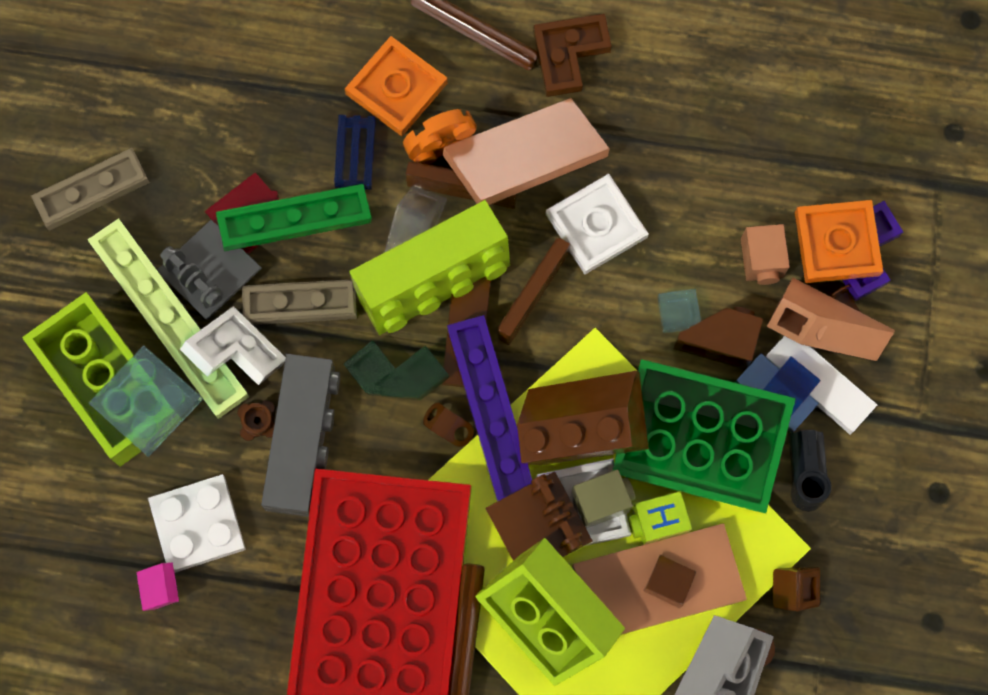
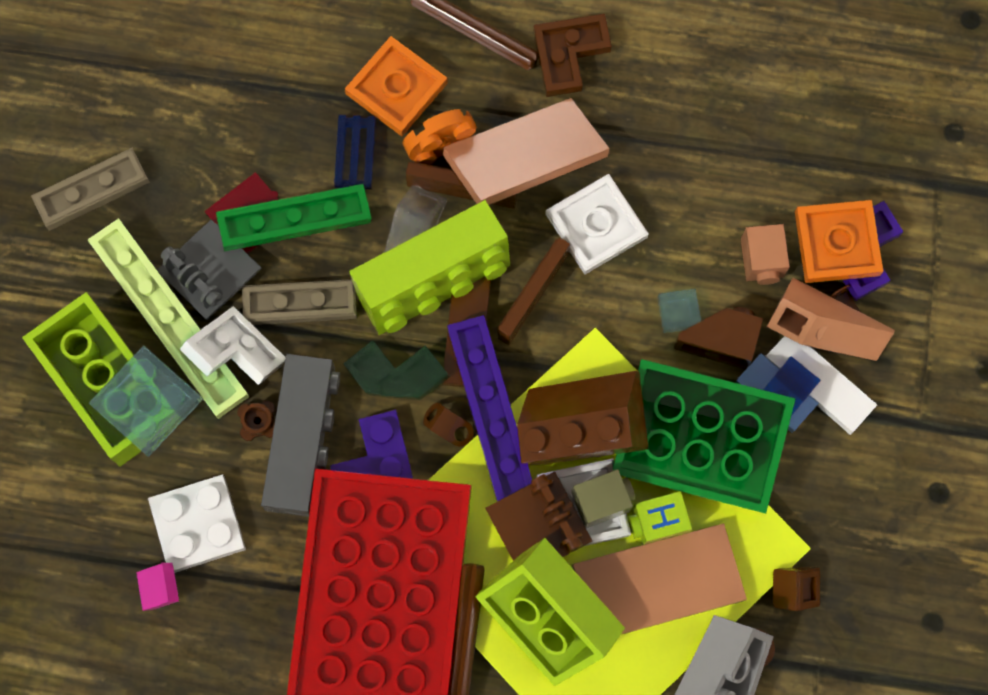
(384, 448): none -> dark purple plate
(670, 581): reddish brown slope -> none
(808, 466): black piece -> none

